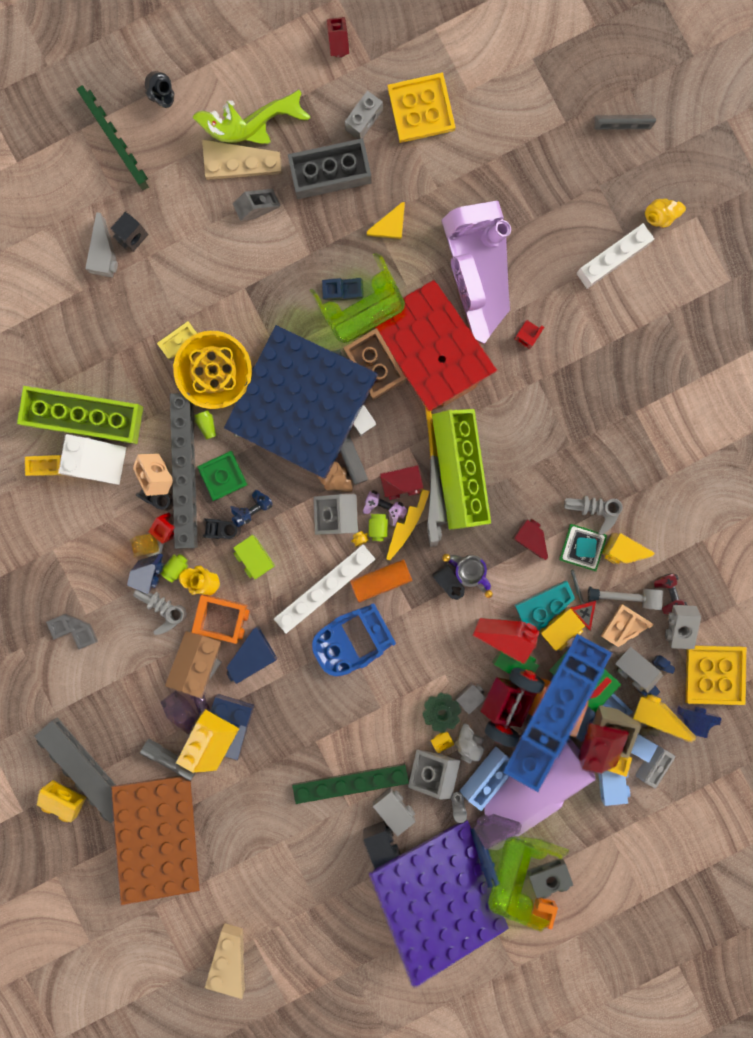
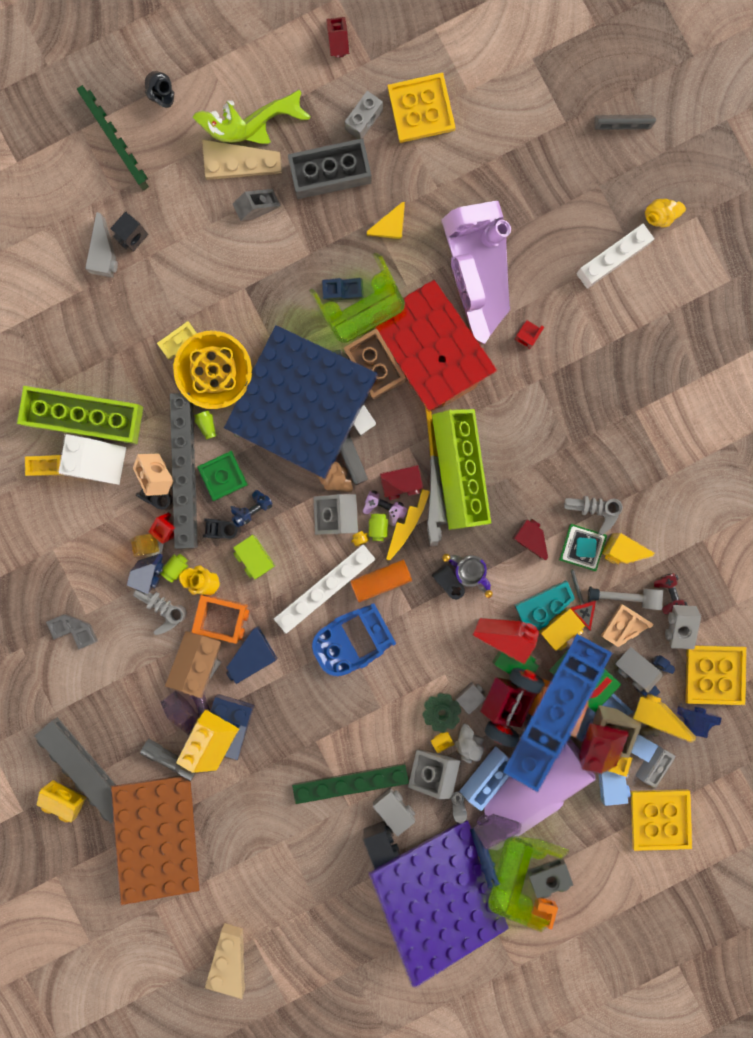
(661, 820): none -> yellow plate

